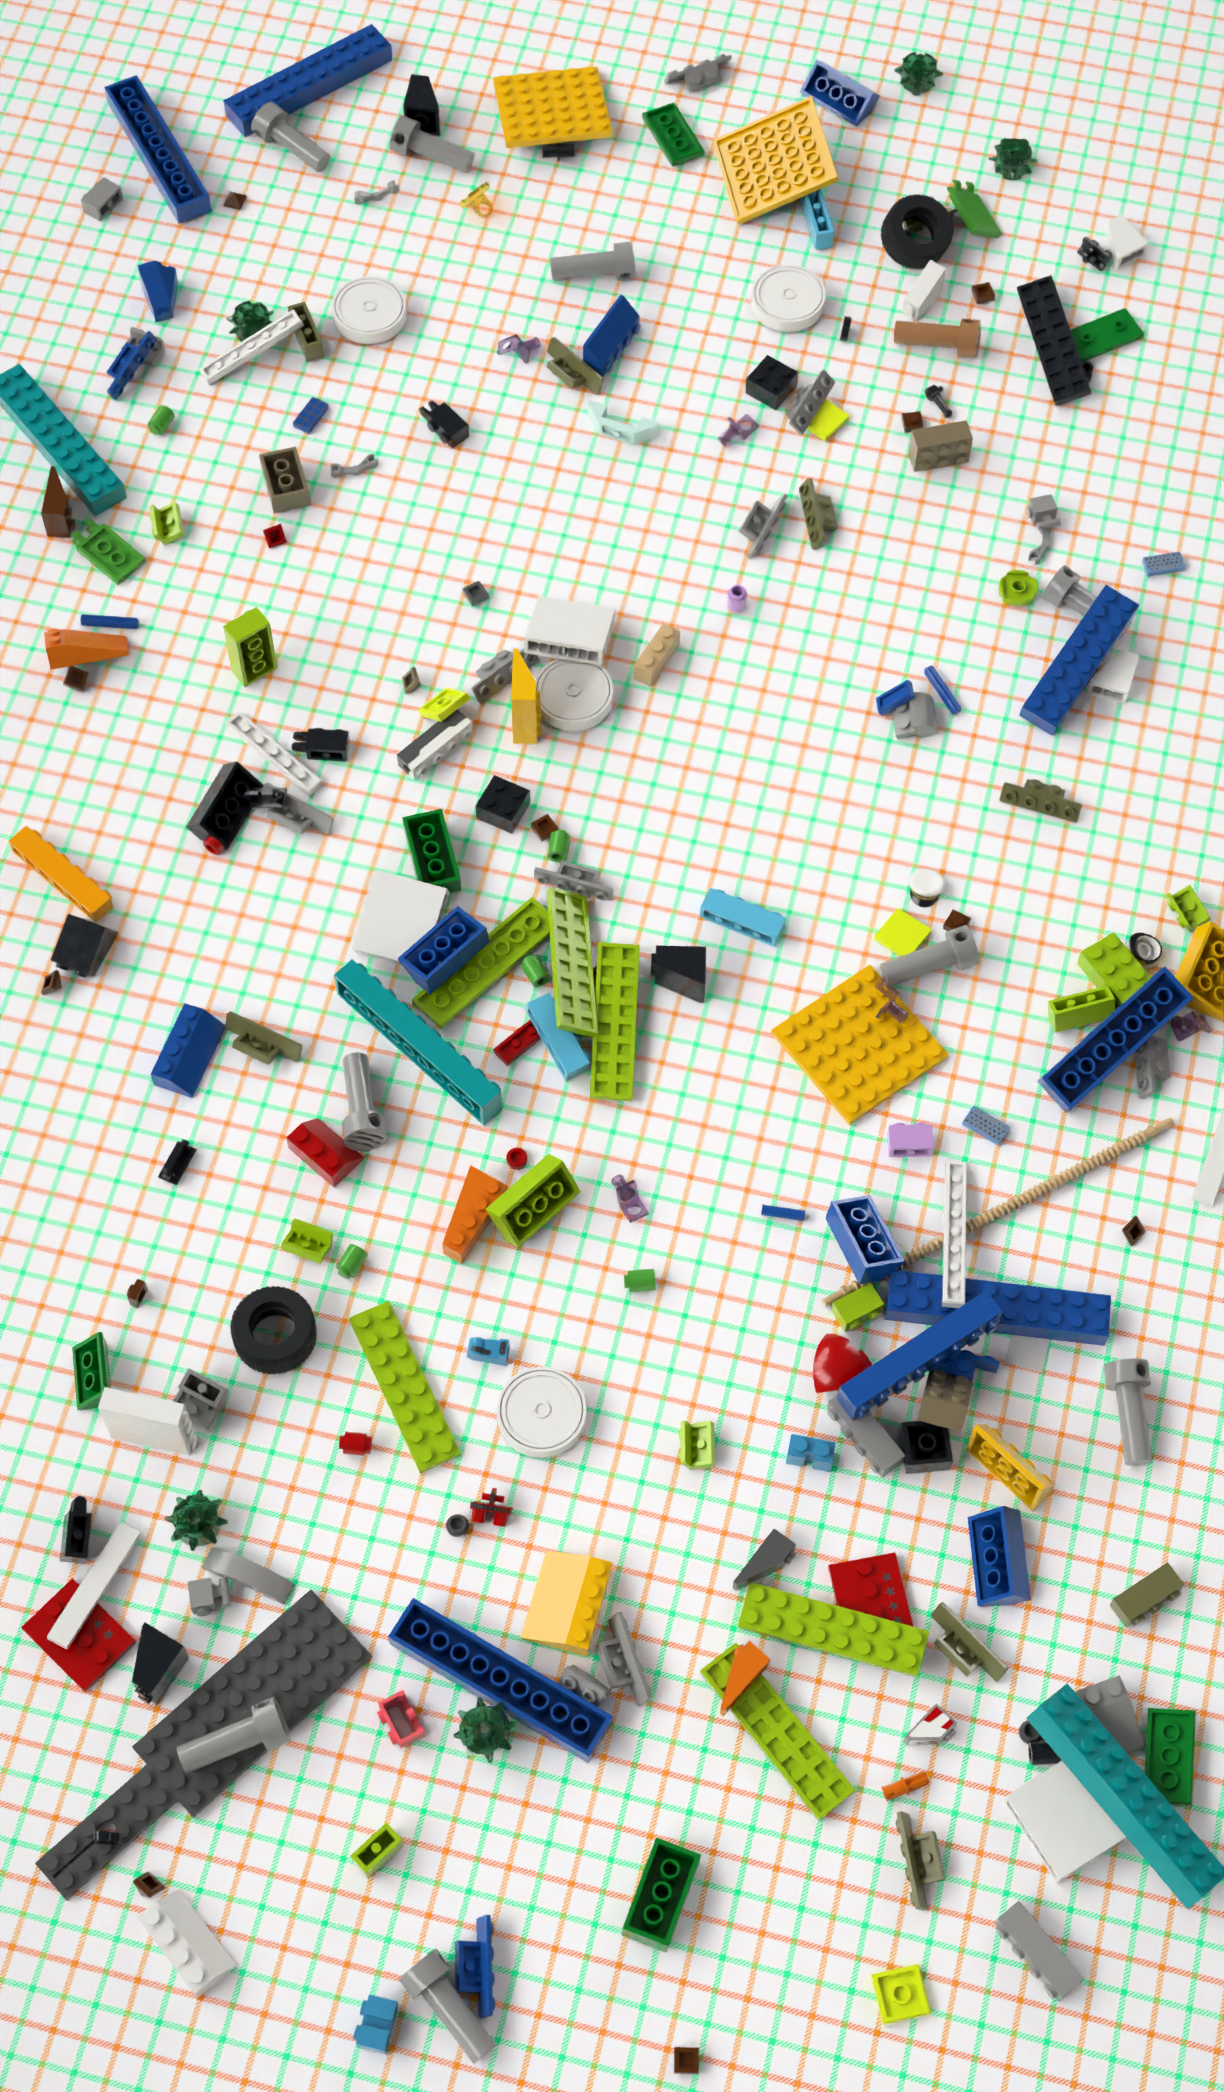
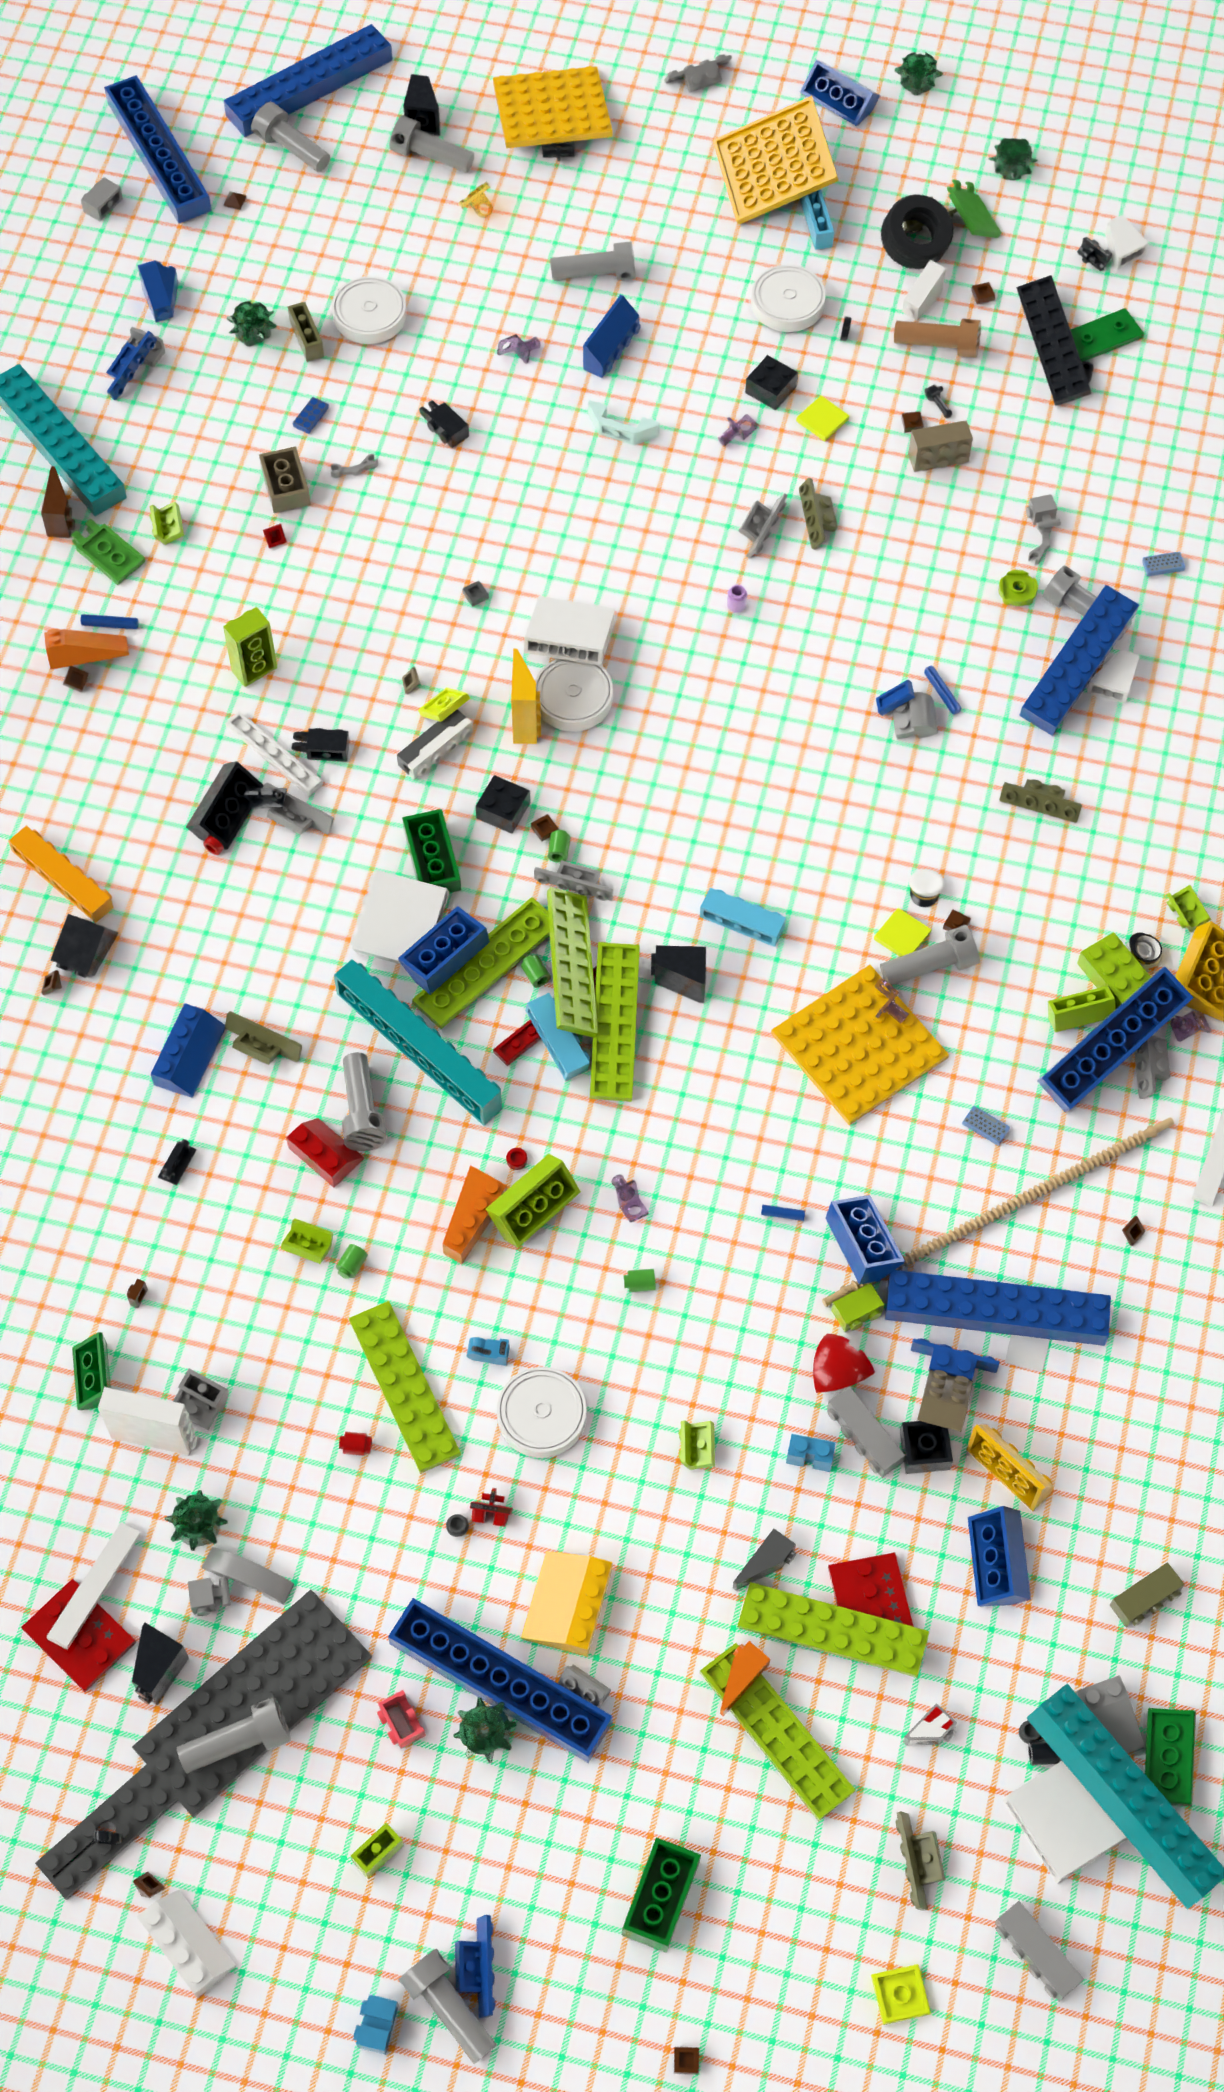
(76, 1532): black hinge -> none
(161, 420): bright green brick -> none
(251, 347): white tile -> none
(266, 1303): black tyre -> none
(363, 197): light grey piece -> none
(497, 673): light grey bracket -> none
(571, 368): olive bracket -> none
(622, 1662): light grey bracket -> none
(656, 654): tan brick -> none
(673, 134): green plate -> none
(809, 401): light grey bracket -> none
(905, 1786): orange axle -> none
(910, 1140): lavender brick -> none
(919, 1355): blue brick -> none
(954, 1234): white tile -> none
(964, 1646): olive bracket -> none
(1128, 1380): light grey piece -> none

